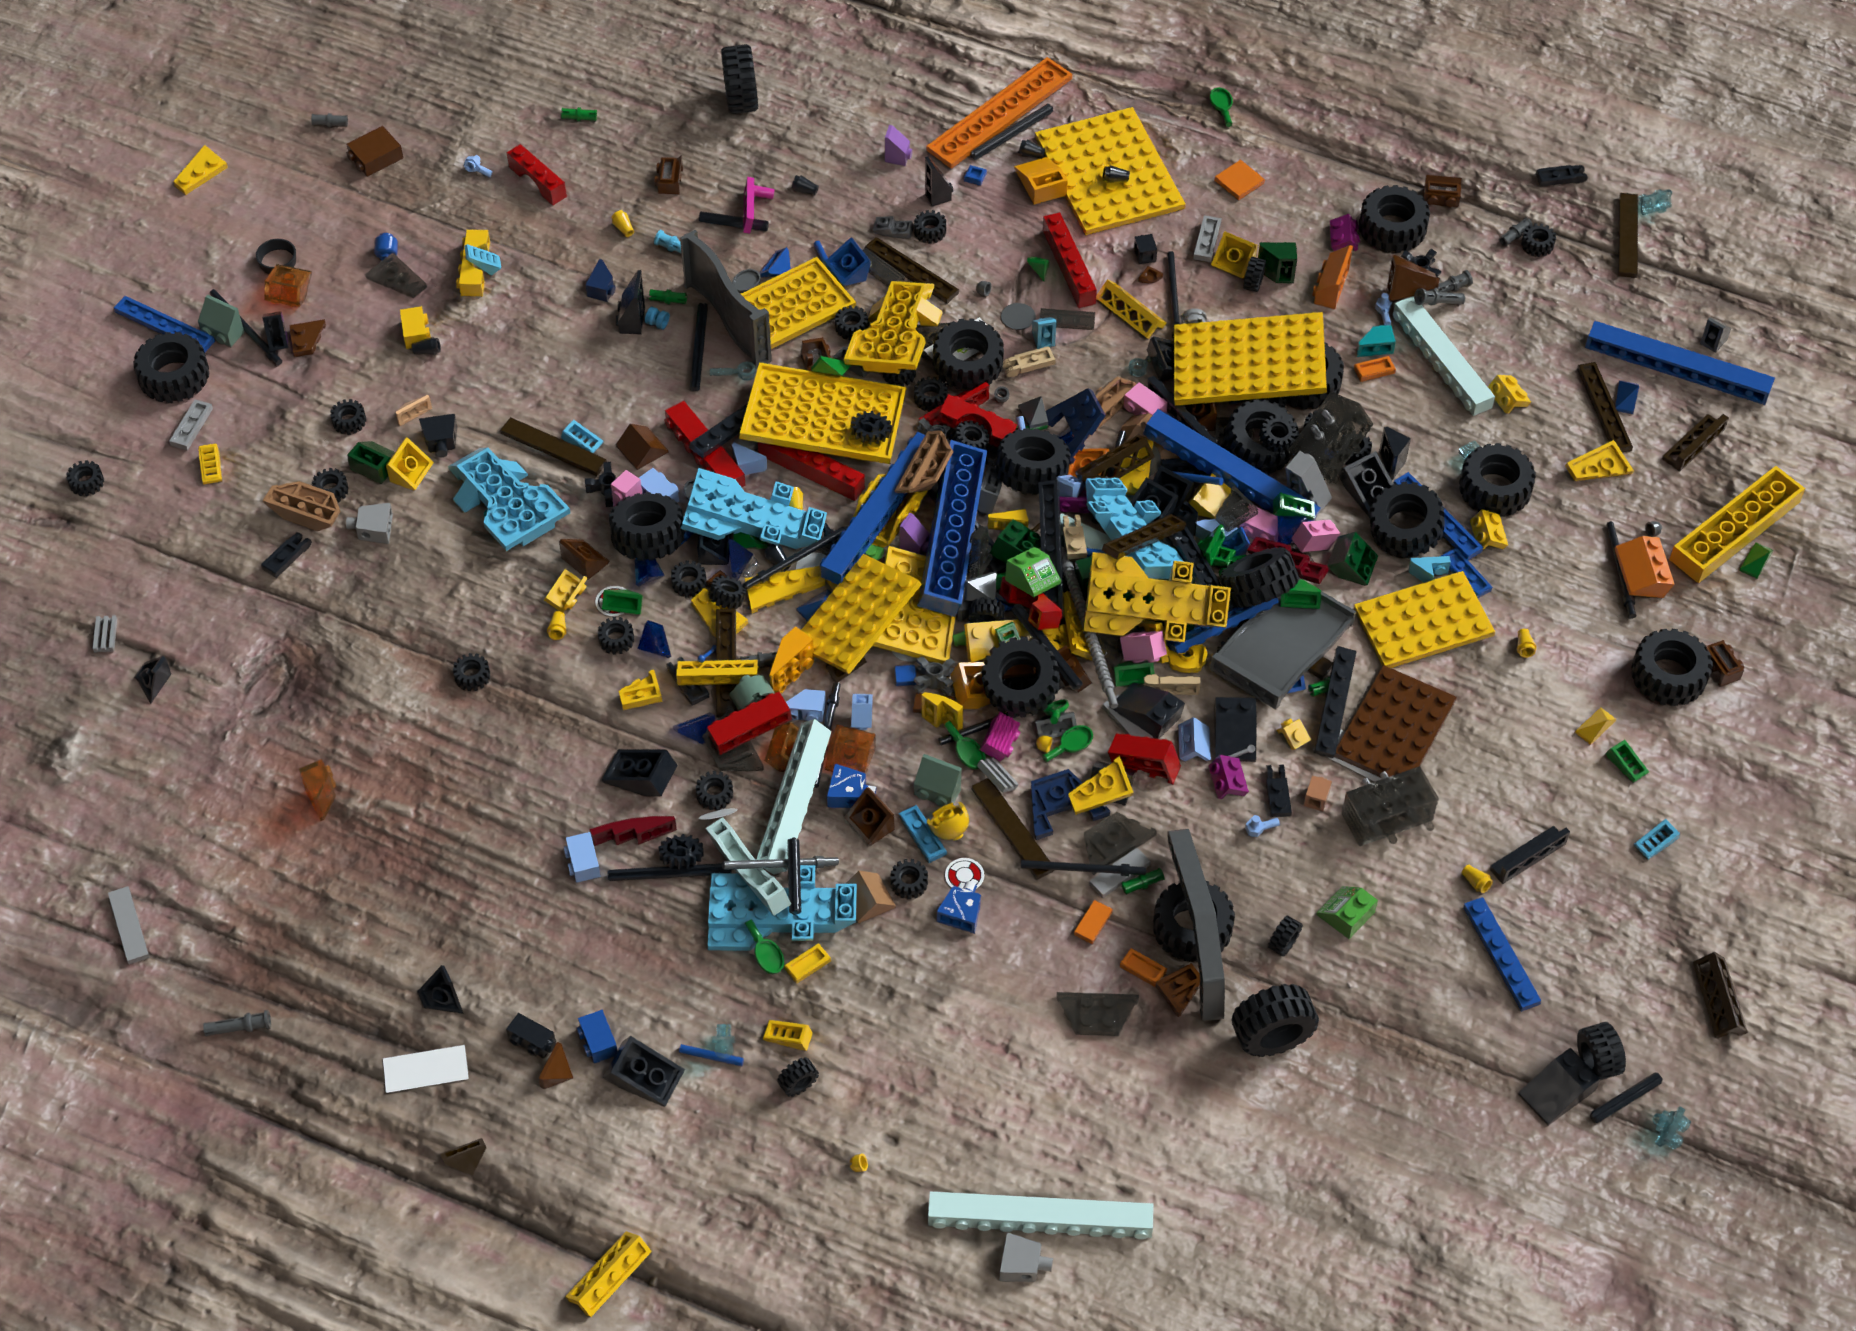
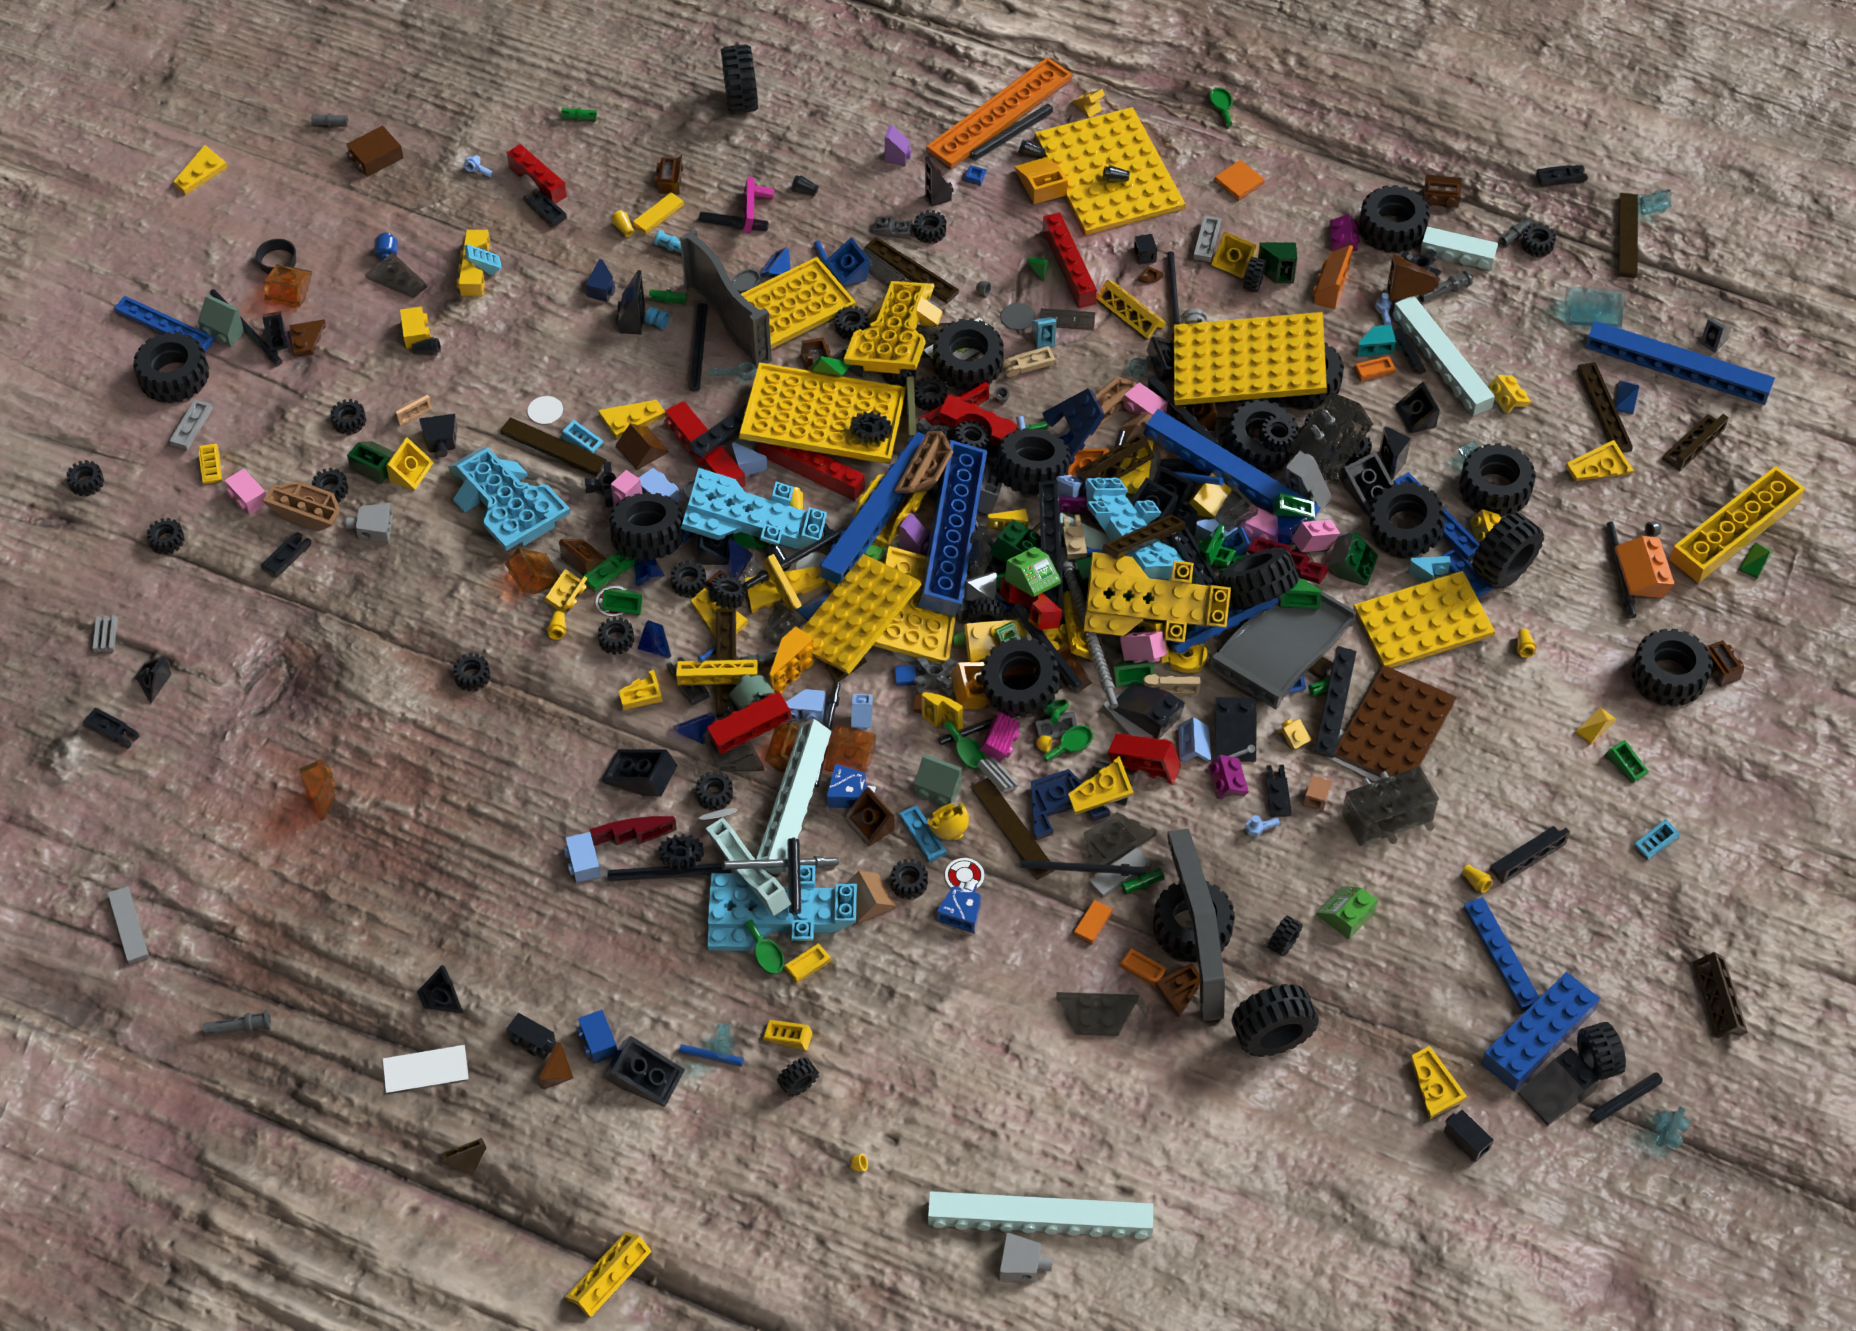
(110, 727): none -> black hinge
(170, 543): none -> black tyre
(245, 491): none -> bright pink brick
(531, 571): none -> clear orange slope
(545, 208): none -> black hinge
(545, 409): none -> white sticker
(608, 571): none -> green hinge
(641, 413): none -> yellow wing
(658, 213): none -> yellow tile
(781, 583): none -> yellow tile
(781, 623): none -> clear smoke wing
(910, 407): none -> olive tile
(1034, 412): dark grey slope -> none
(1089, 102): none -> yellow slope
(1408, 350): none -> black hinge
(1418, 409): none -> black slope
(1434, 297): dark grey pin -> none
(1436, 1083): none -> yellow wing
(1459, 248): none -> light aqua brick
(1468, 1135): none -> black brick
(1507, 550): none -> black tyre
(1540, 1031): none -> blue brick
(1594, 304): none -> clear light blue slope

